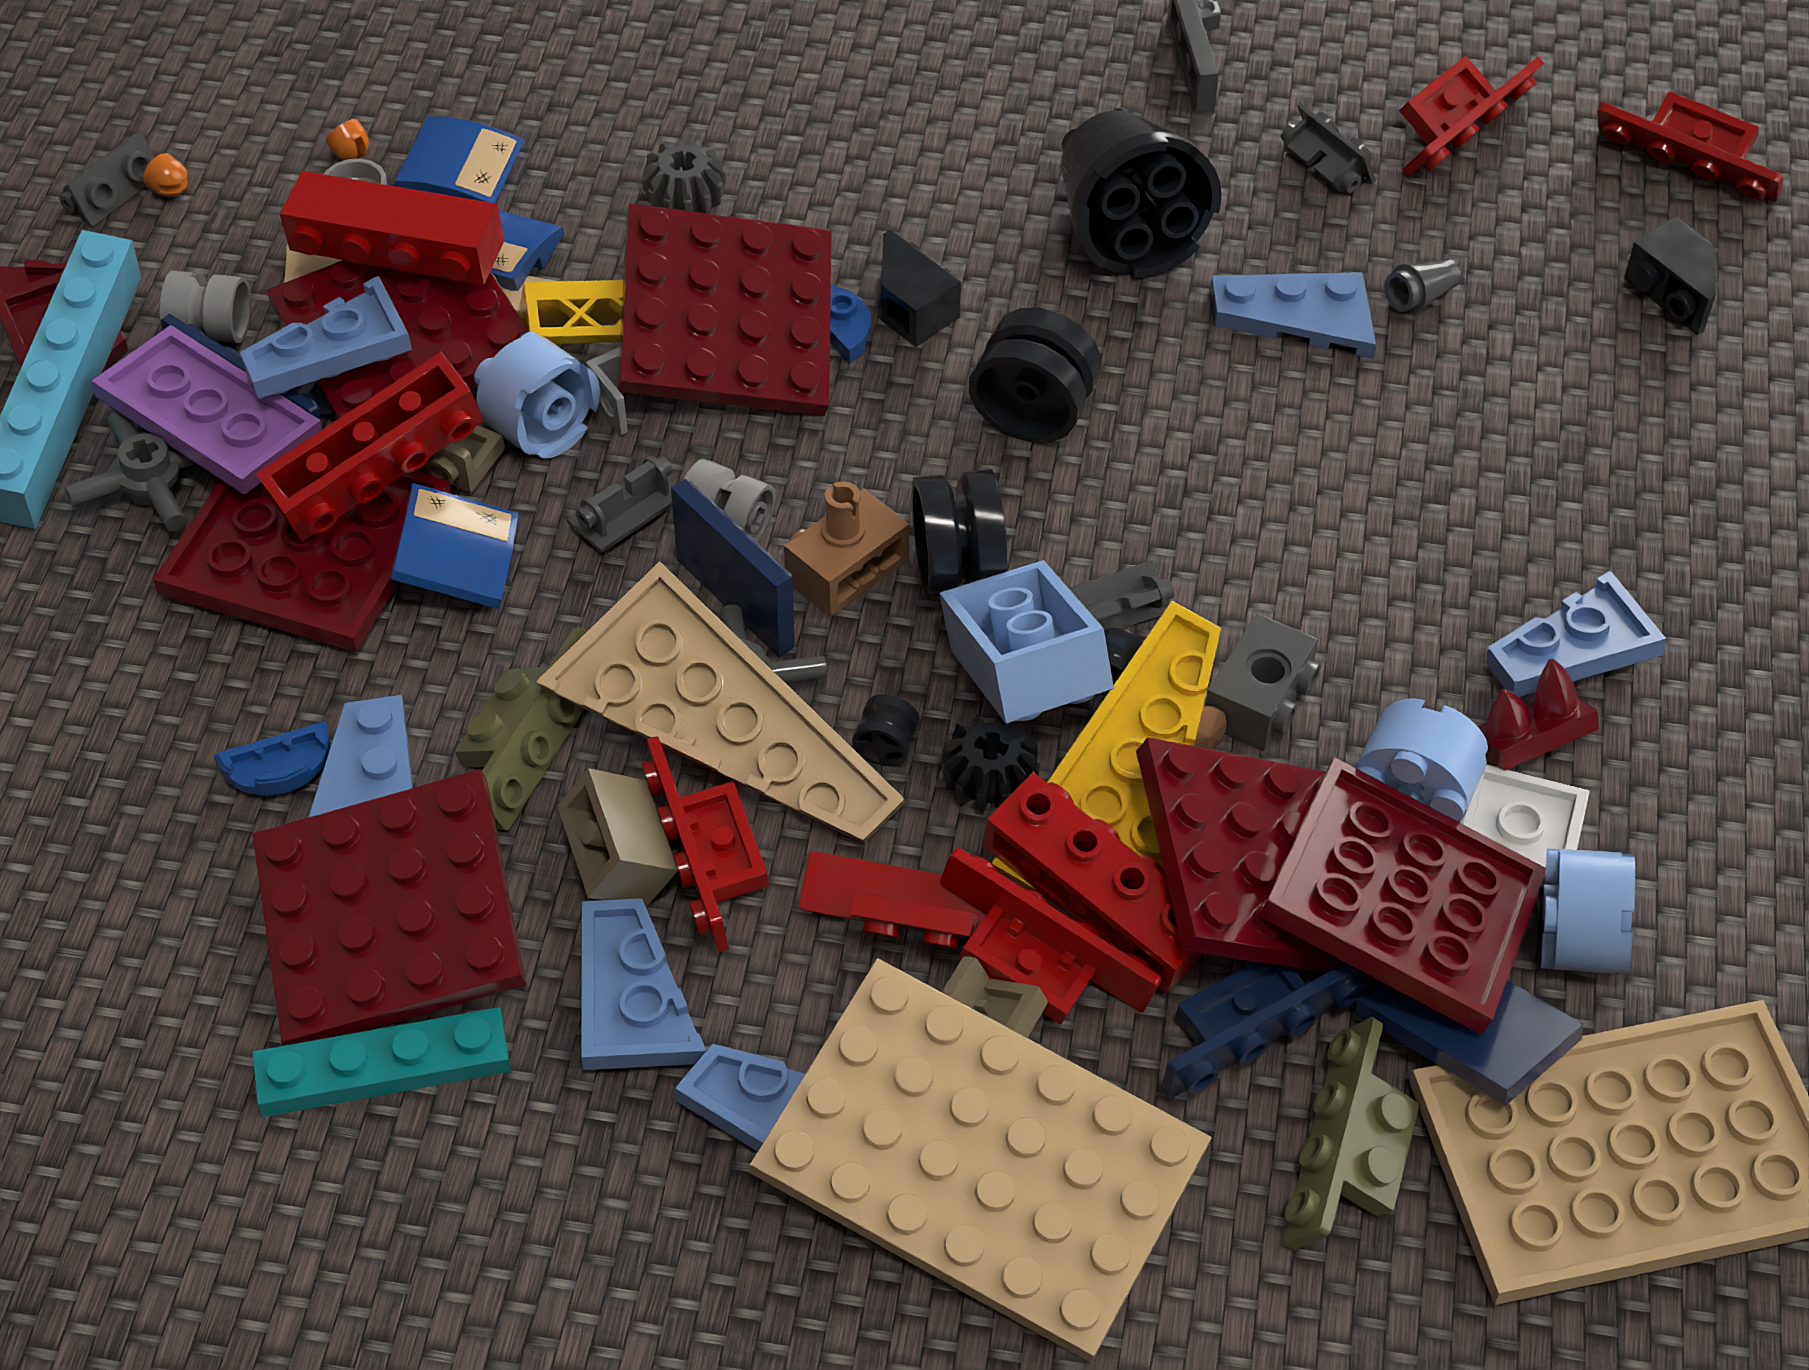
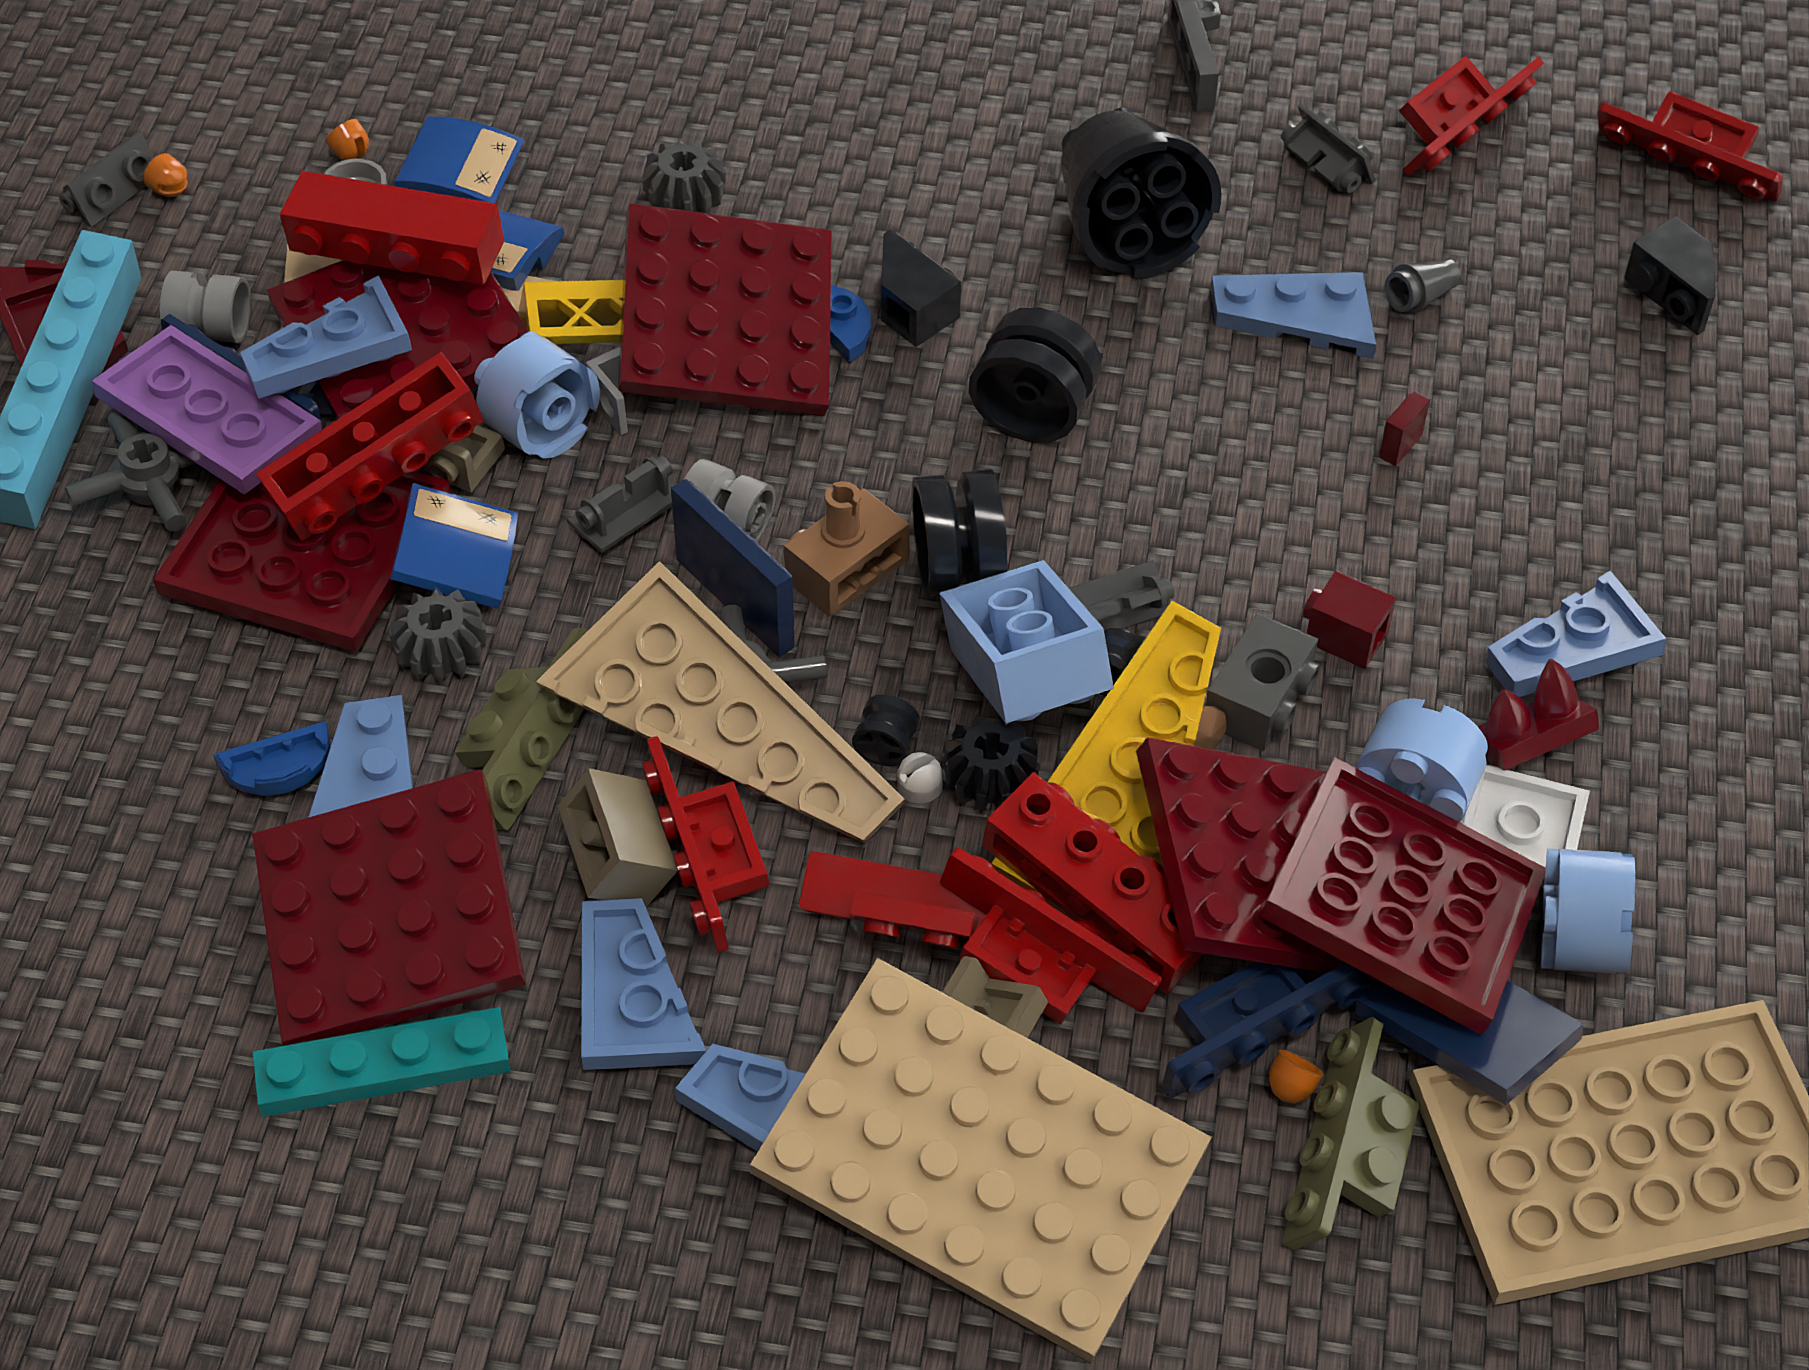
(438, 634): none -> dark grey gear
(925, 781): none -> white hinge
(1293, 1077): none -> orange hinge
(1349, 618): none -> dark red brick
(1404, 428): none -> dark red tile

